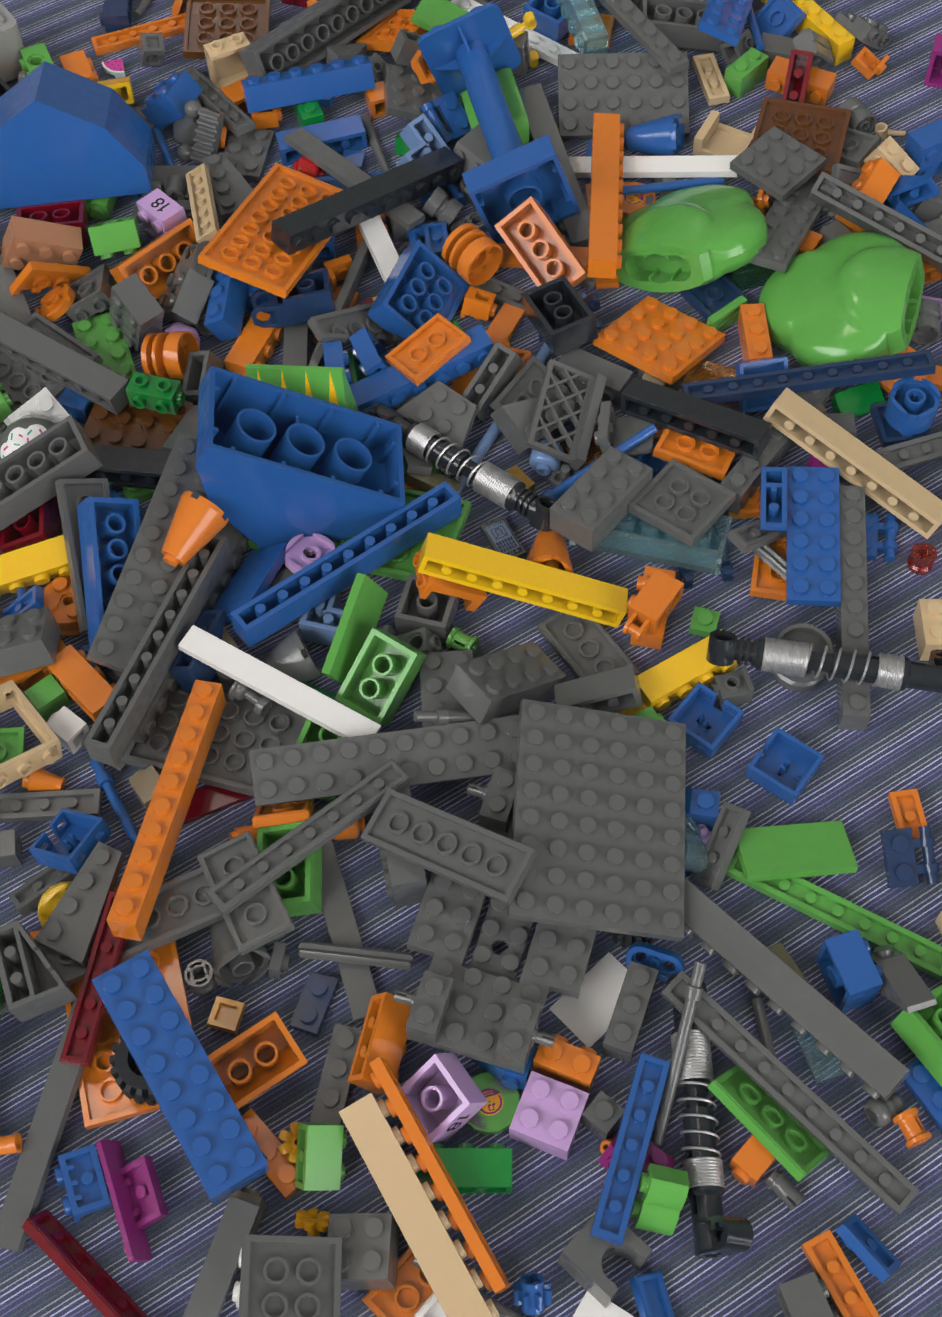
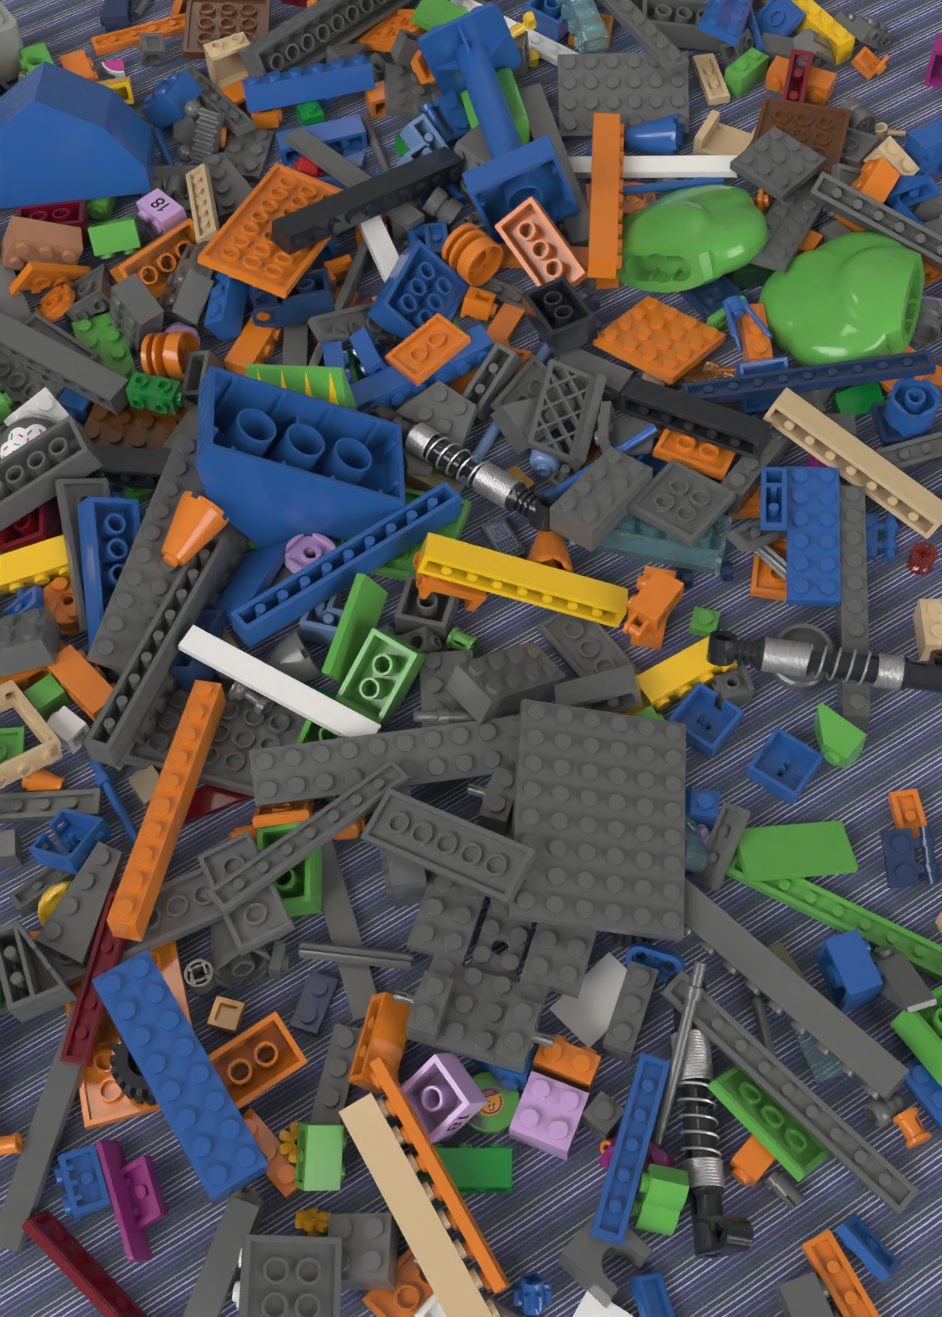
(734, 310): none -> blue plant
(837, 737): none -> bright green slope

